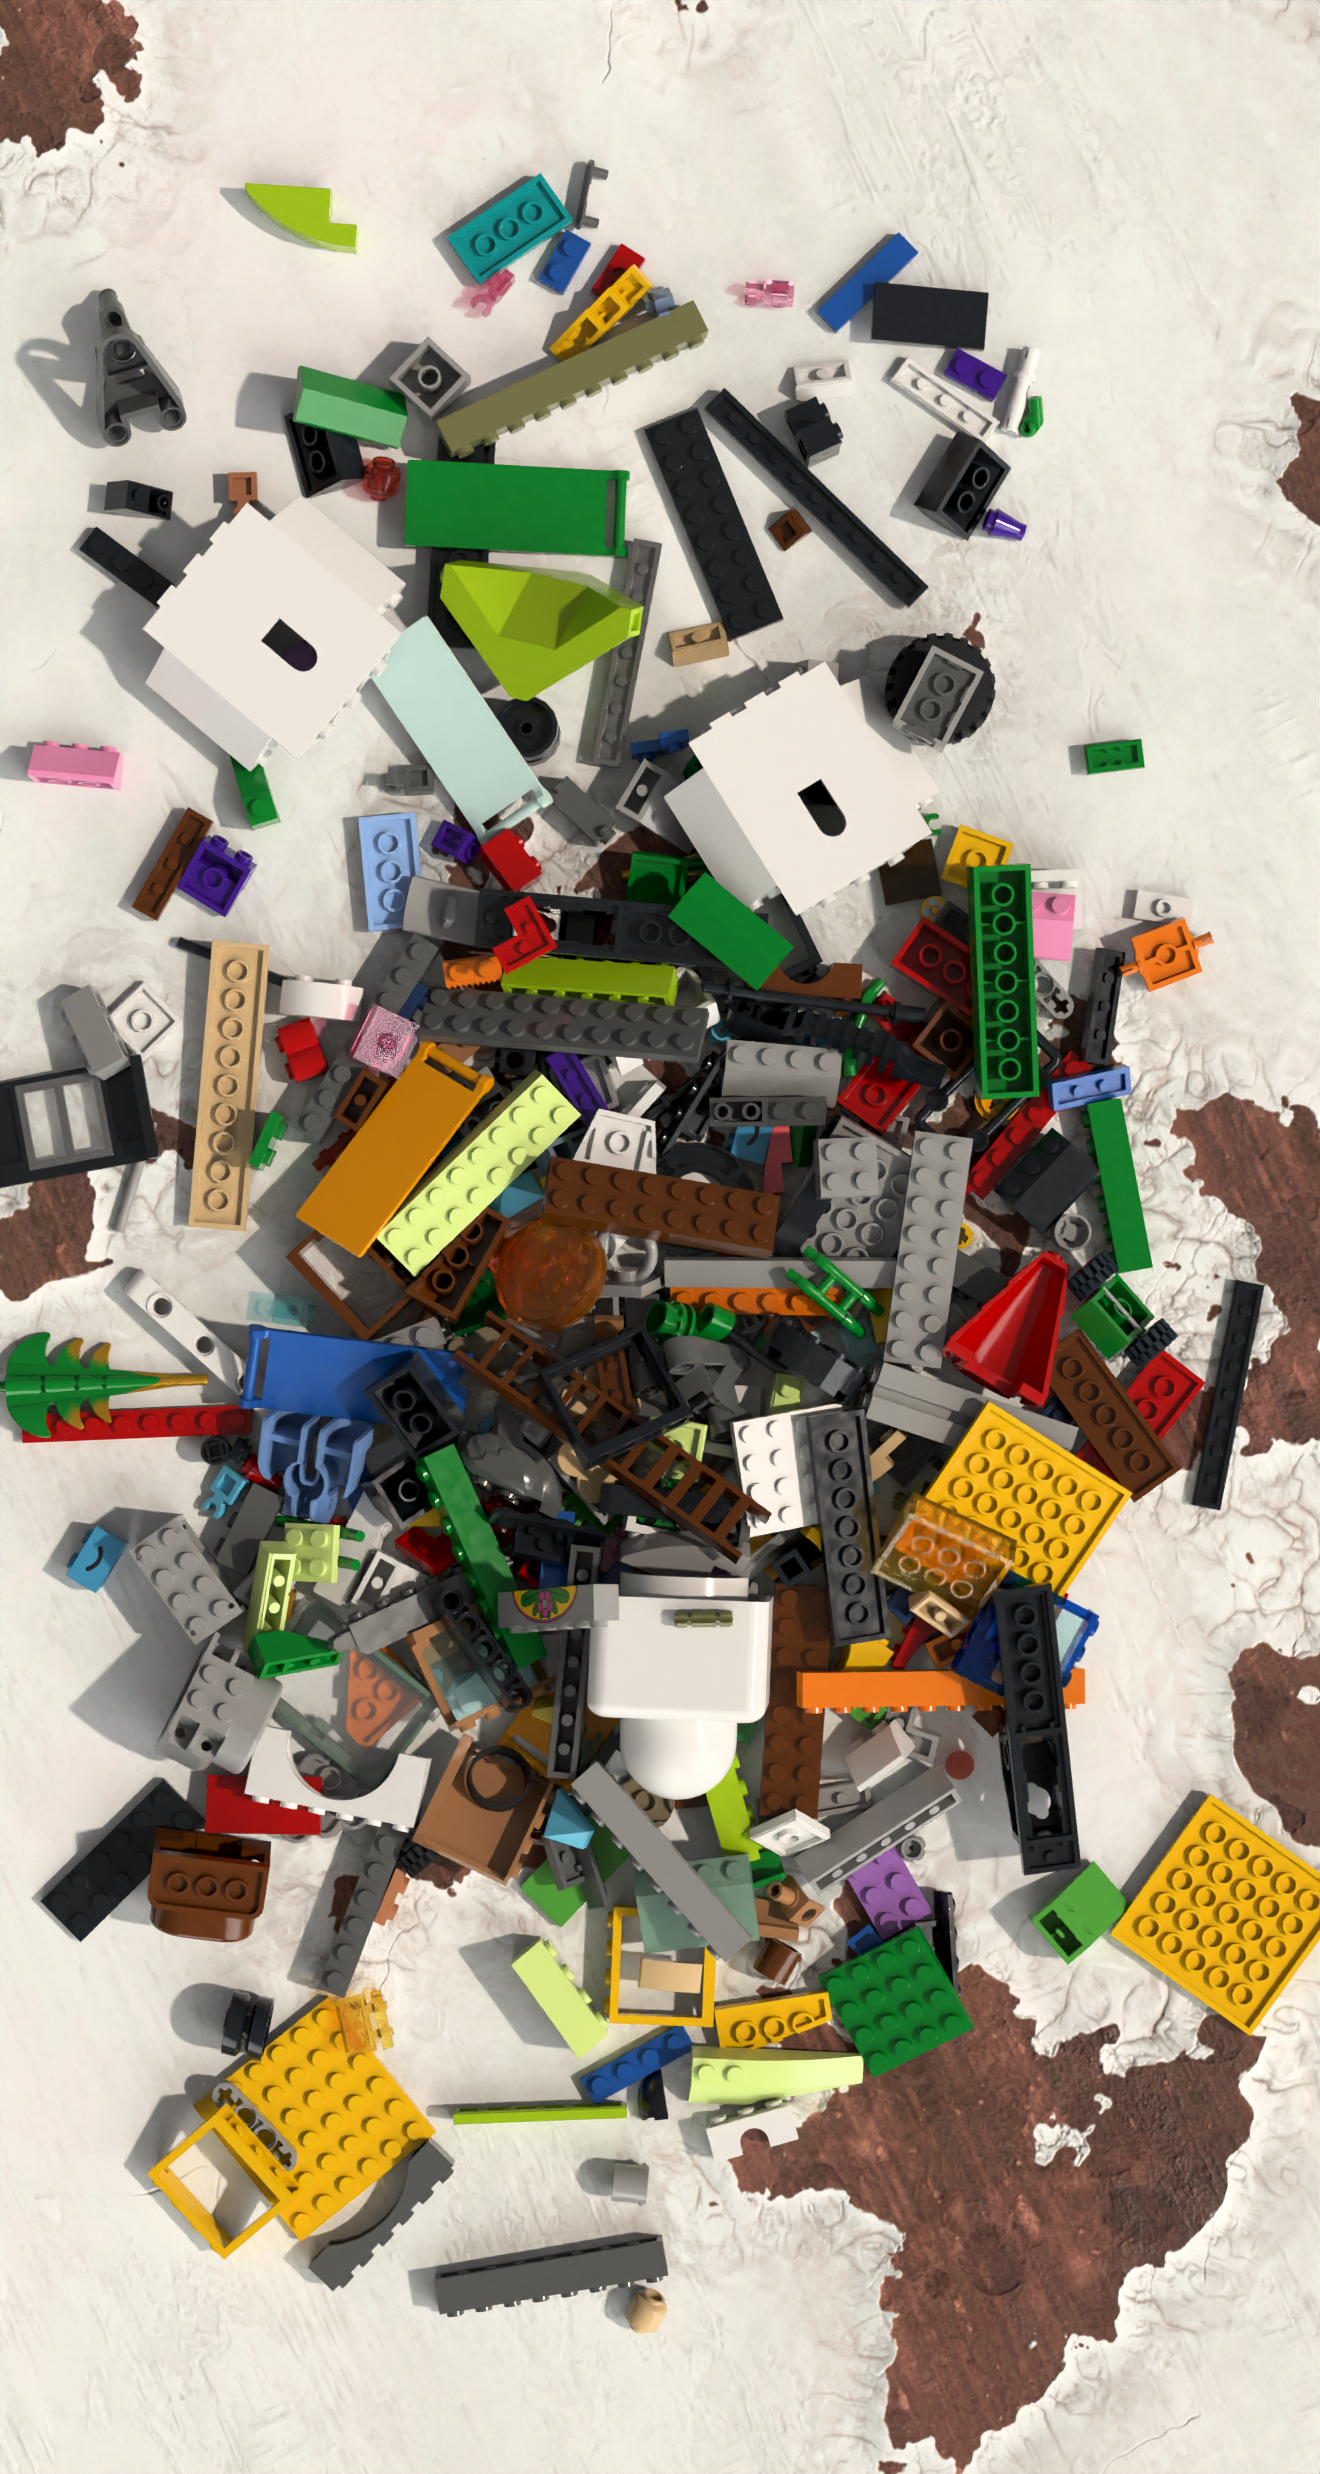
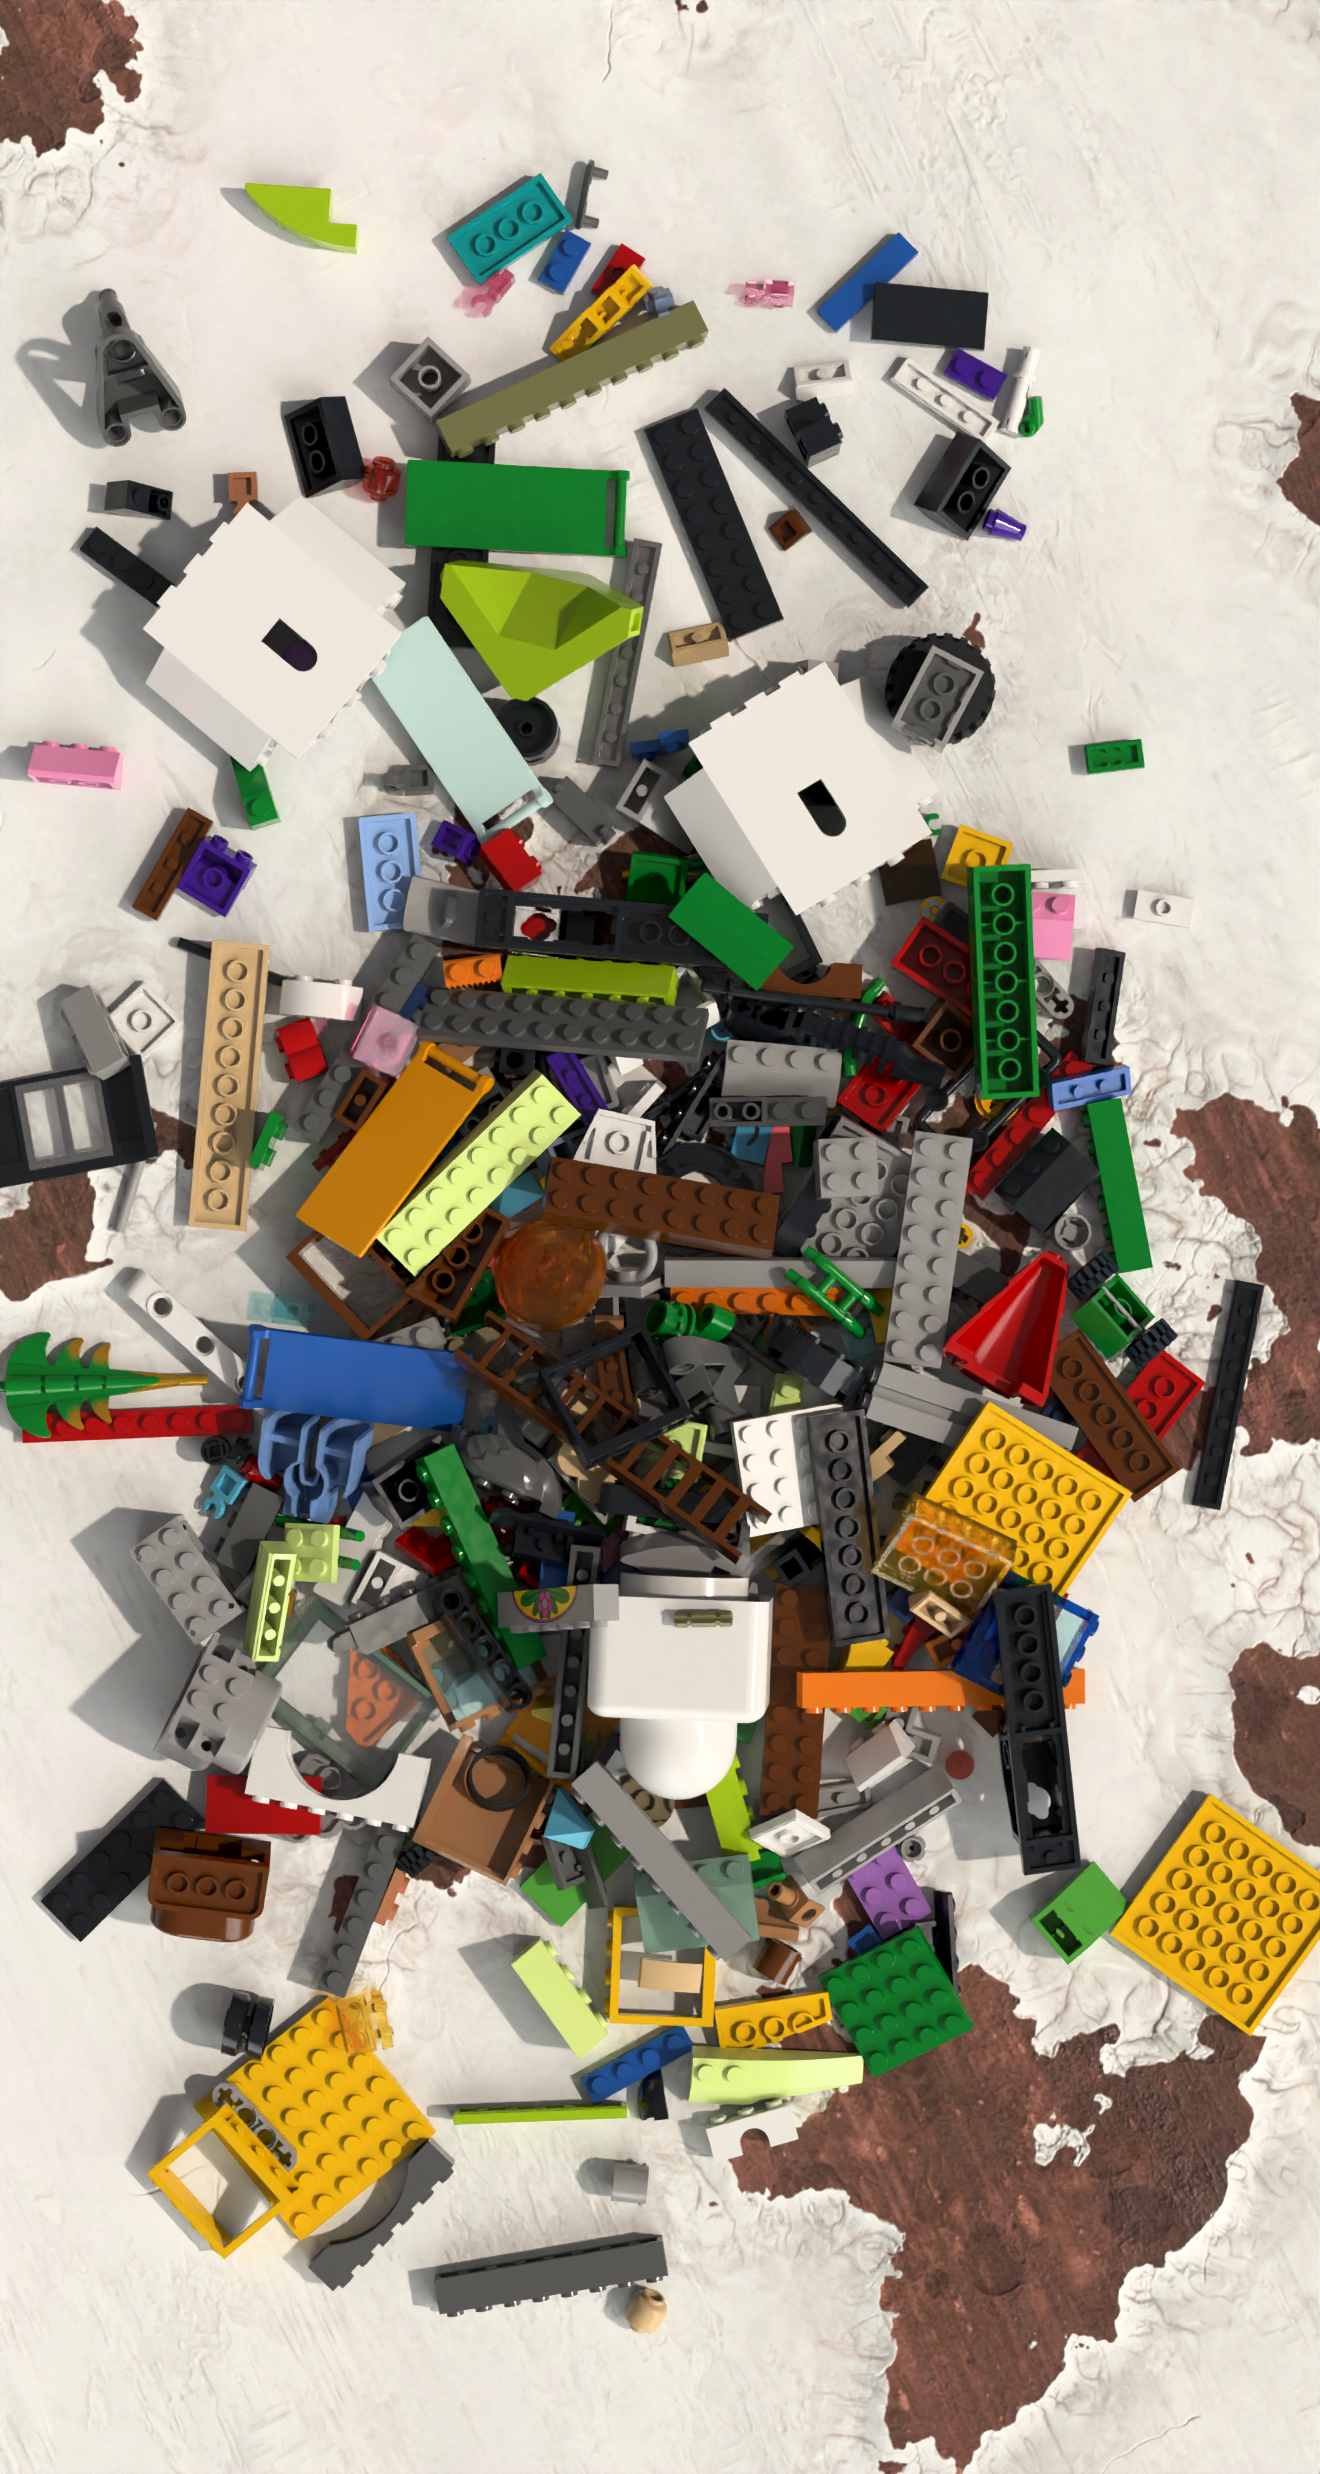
(96, 1558): dark azure brick -> none
(289, 1653): green slope -> none
(349, 407): slope -> none
(416, 1406): black slope -> none
(531, 940): red plate -> none
(1165, 954): orange plate -> none

